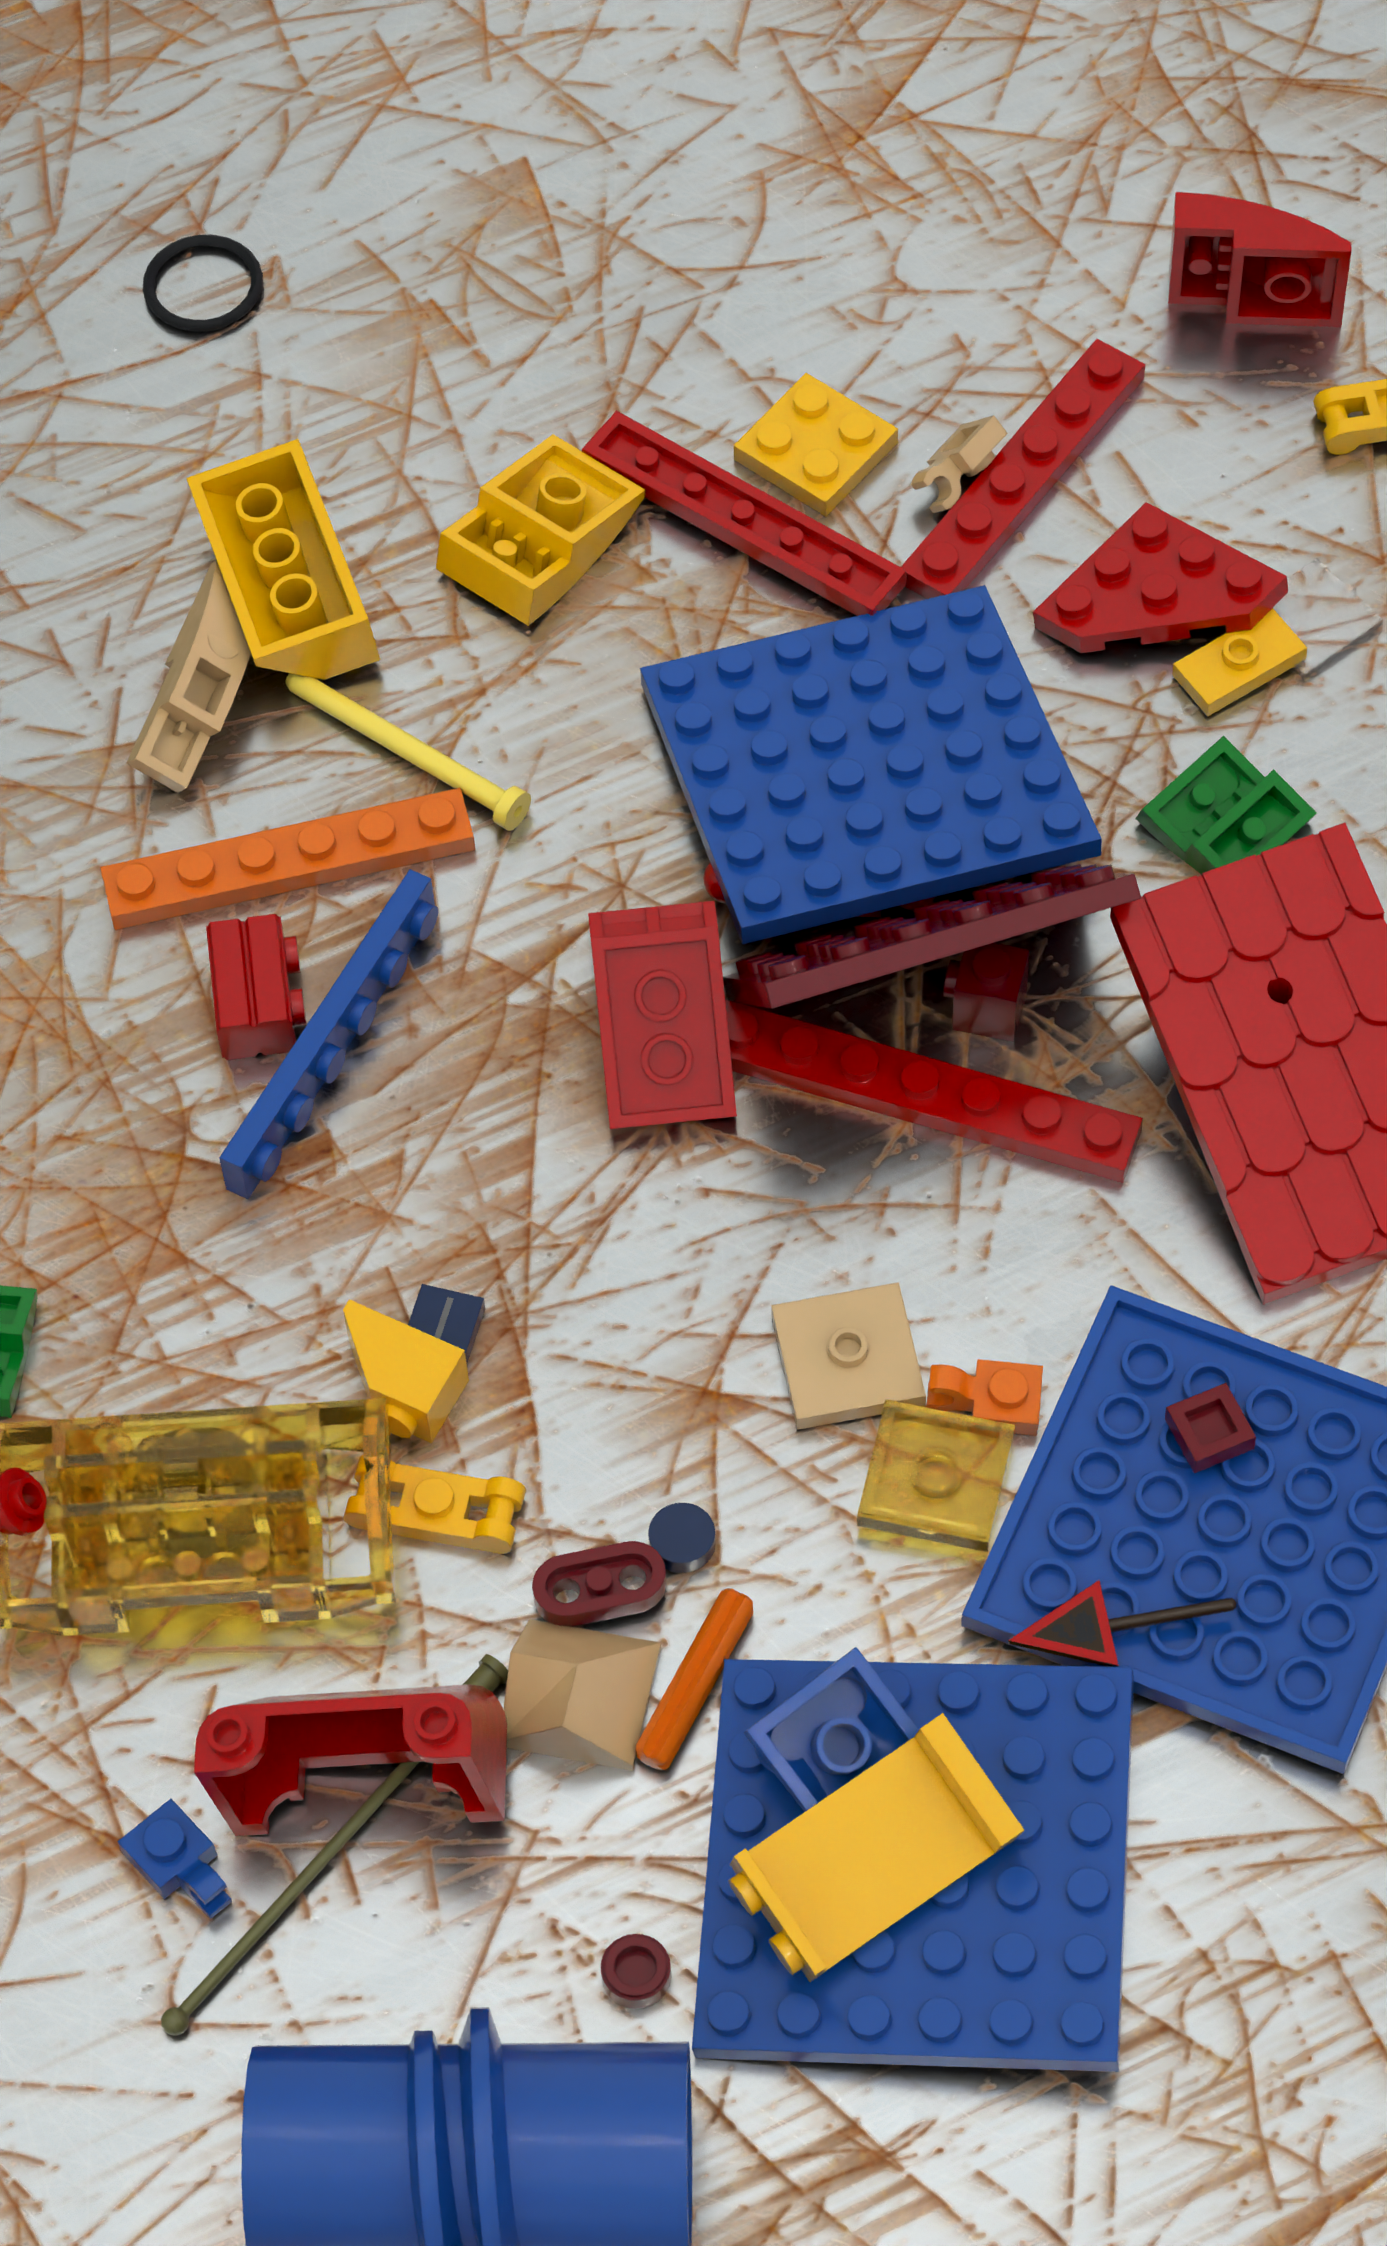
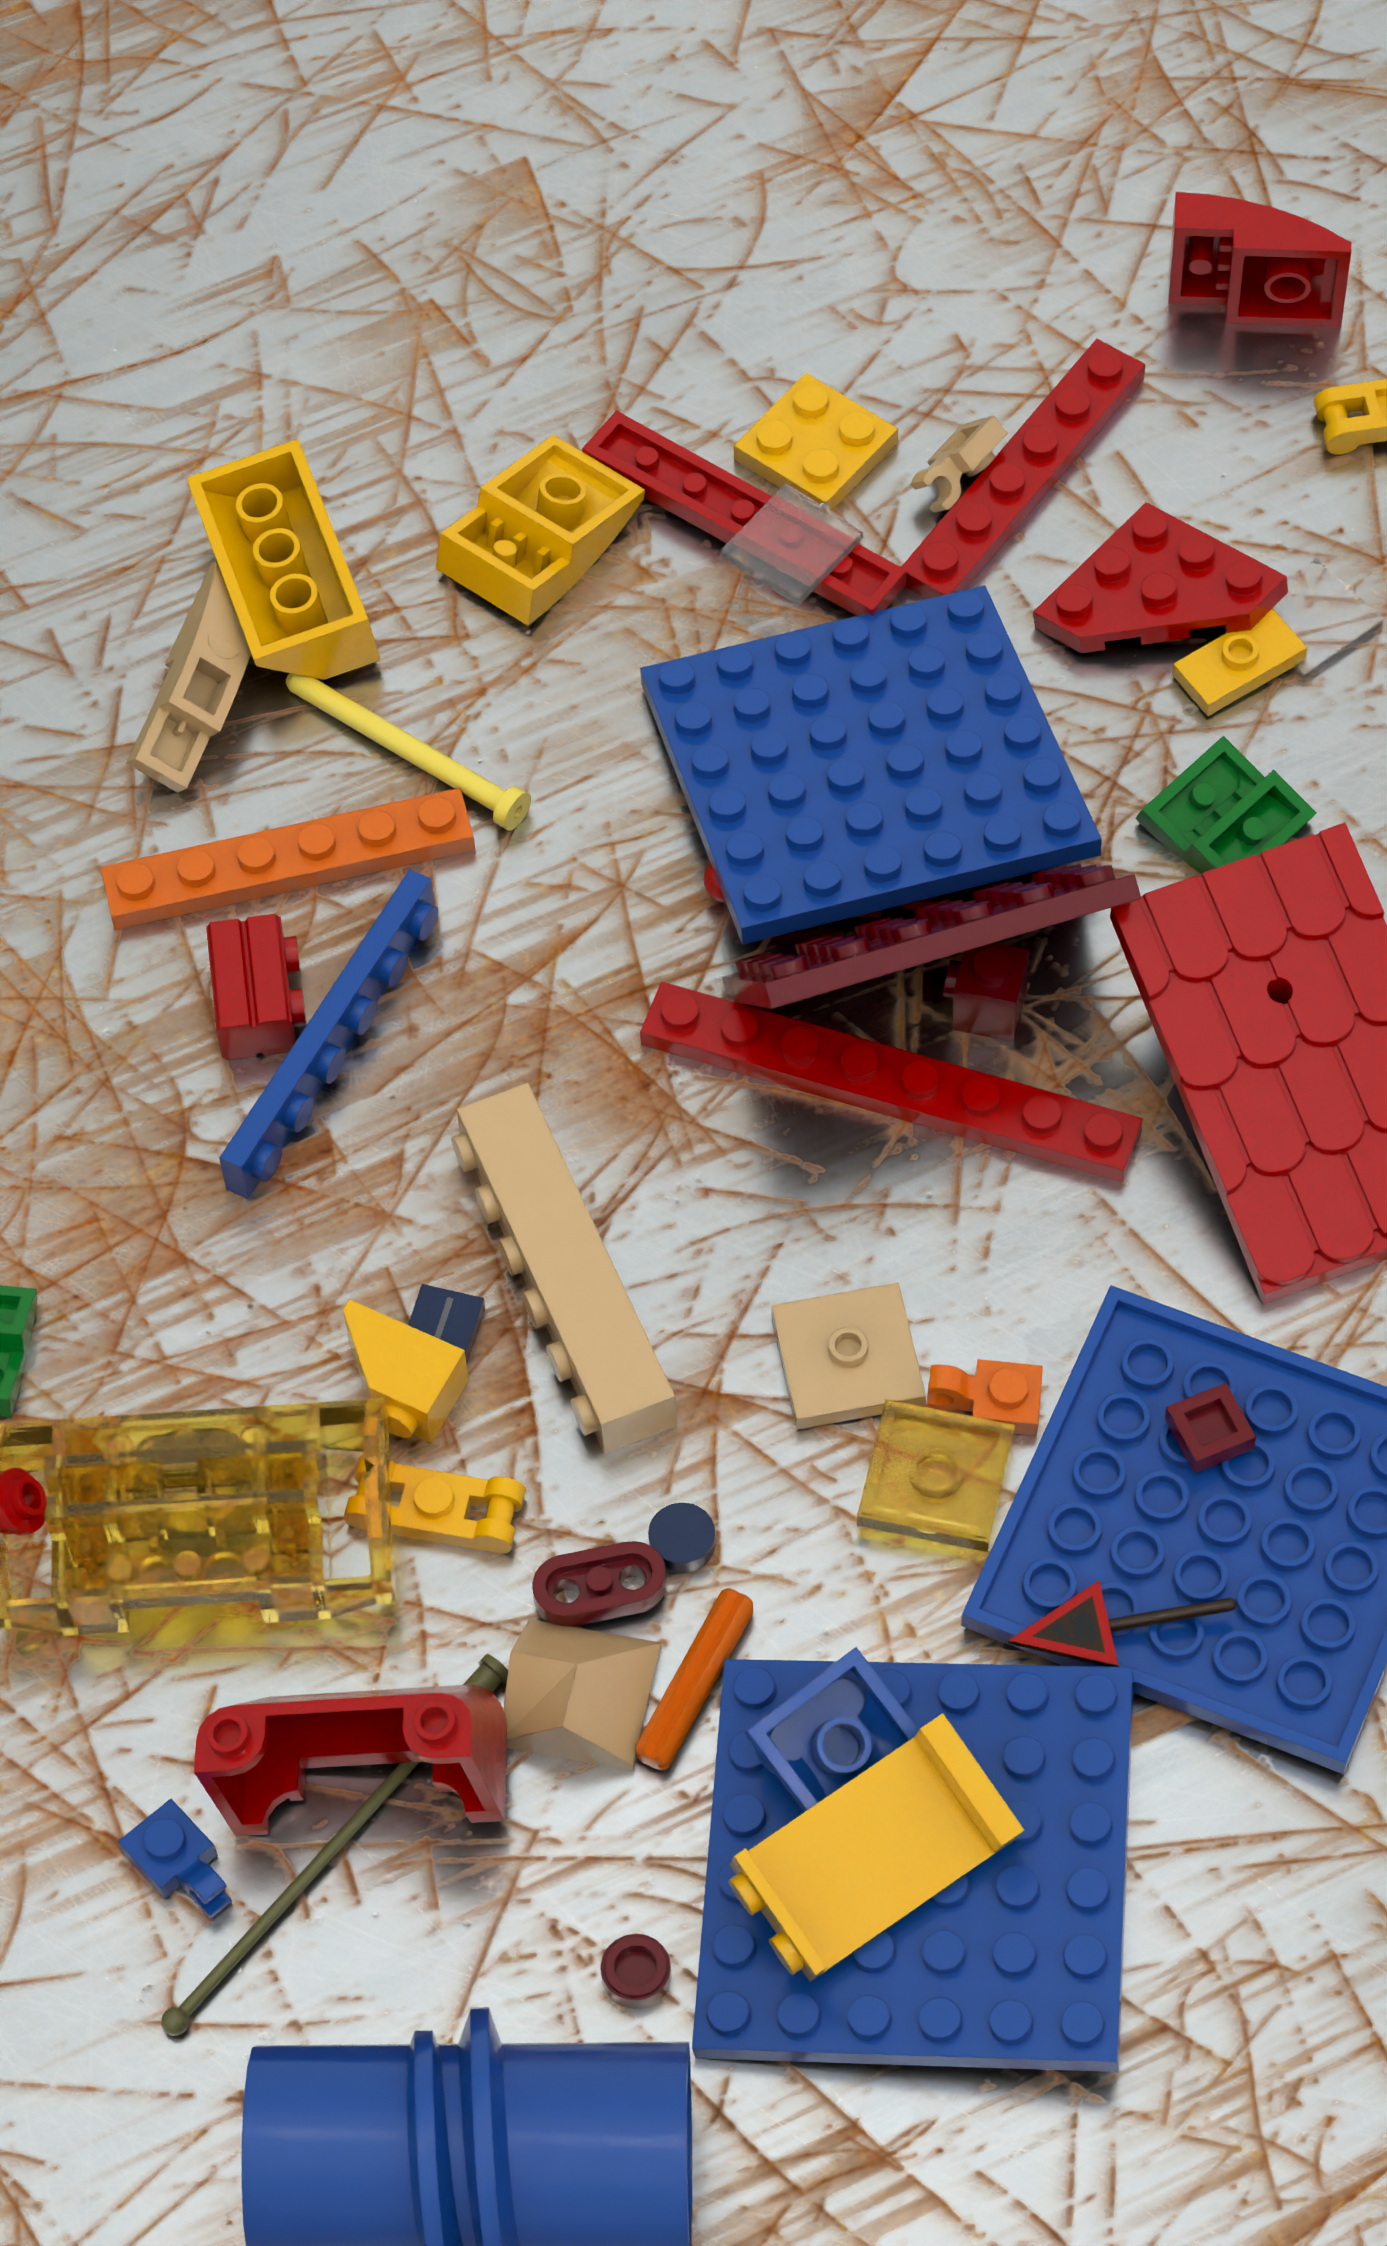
(209, 324): black tyre -> none
(566, 1269): none -> tan brick
(662, 1014): red bracket -> none
(792, 544): none -> clear piece

